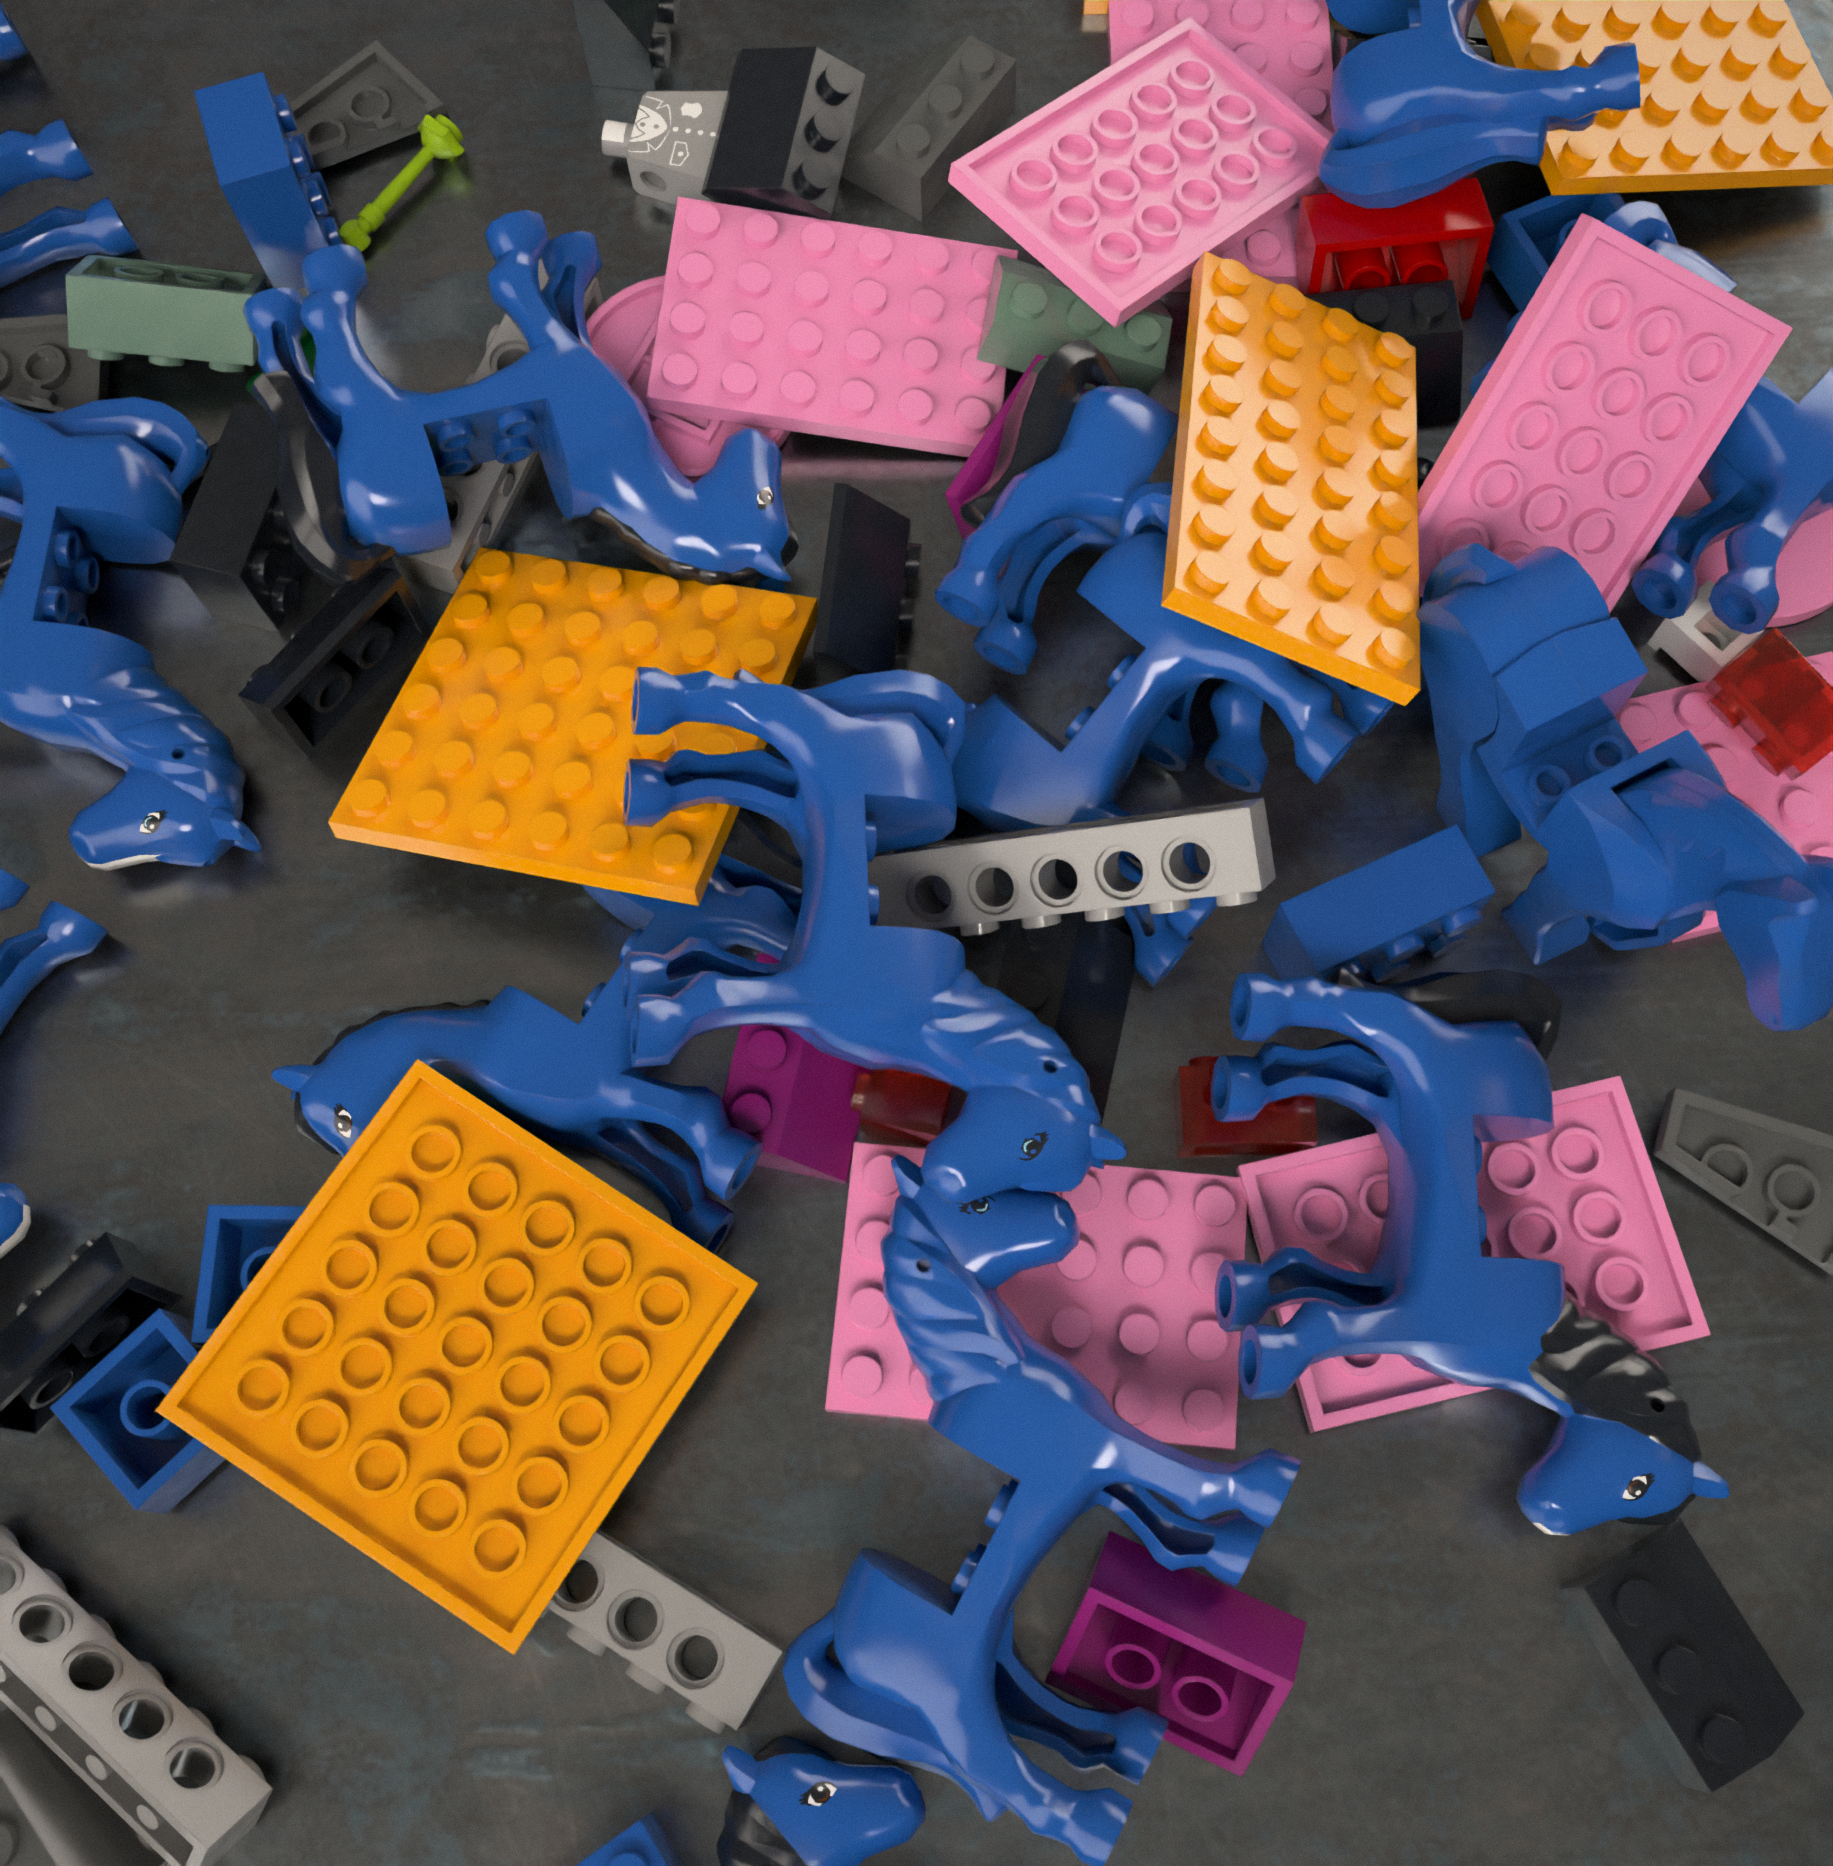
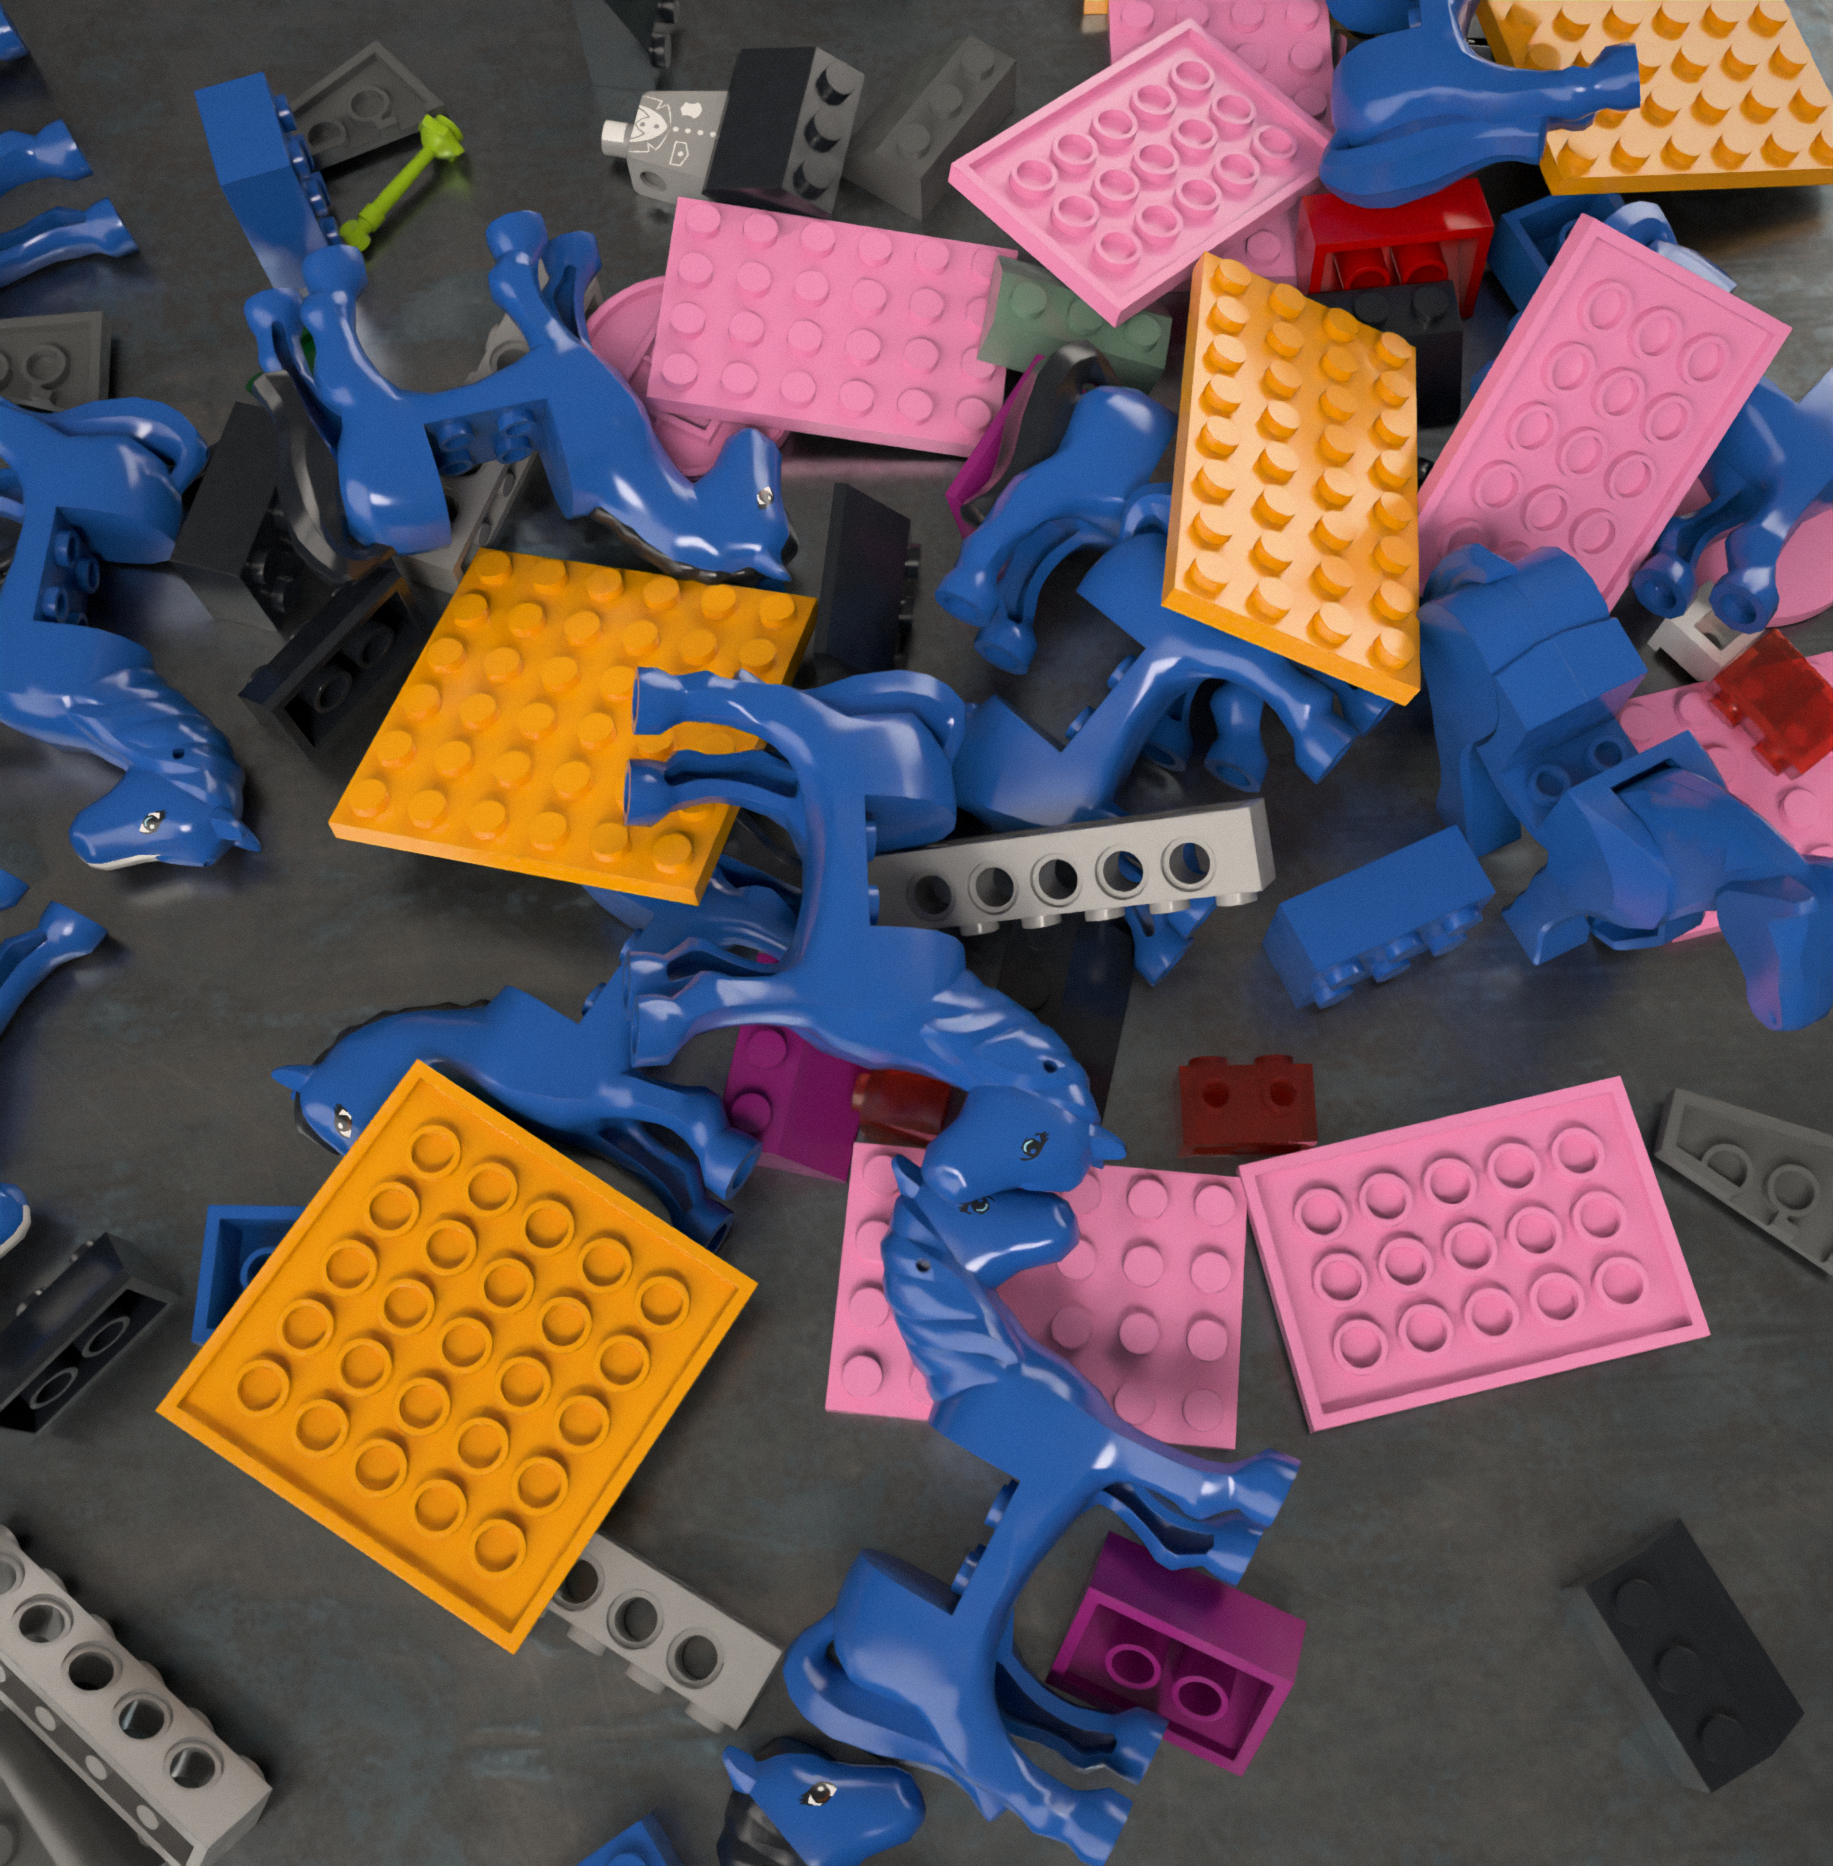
(117, 1420): blue brick -> none
(161, 312): sand green slope -> none
(1450, 1071): blue animal -> none

